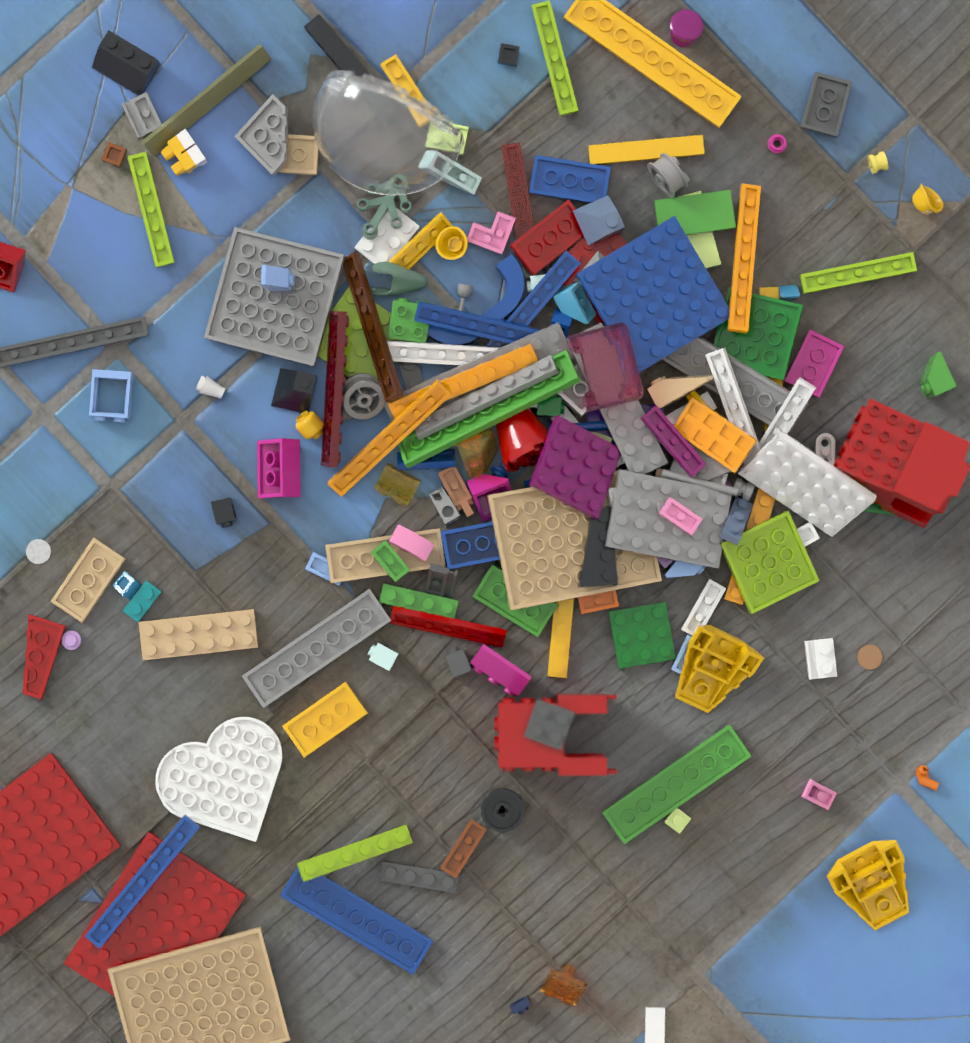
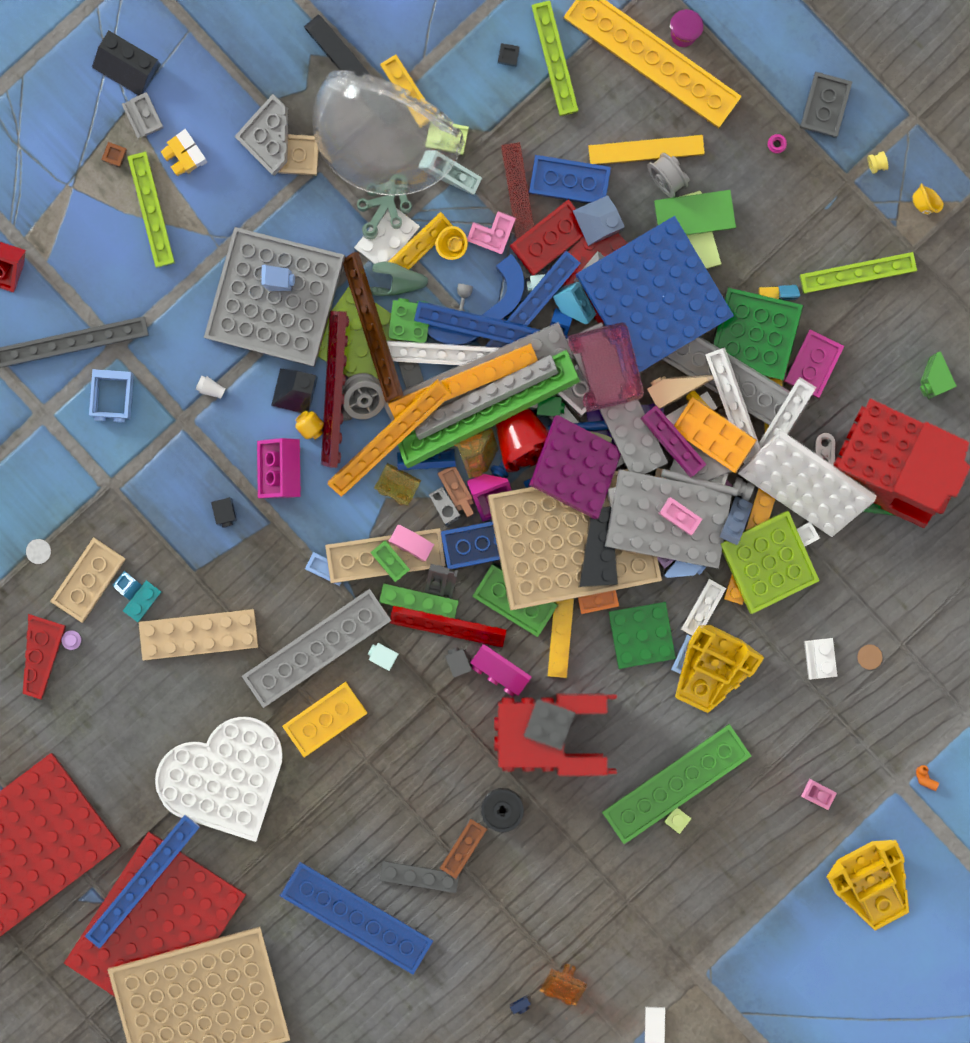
(207, 99): olive tile -> none
(354, 853): lime plate -> none
(744, 258): light orange plate -> none

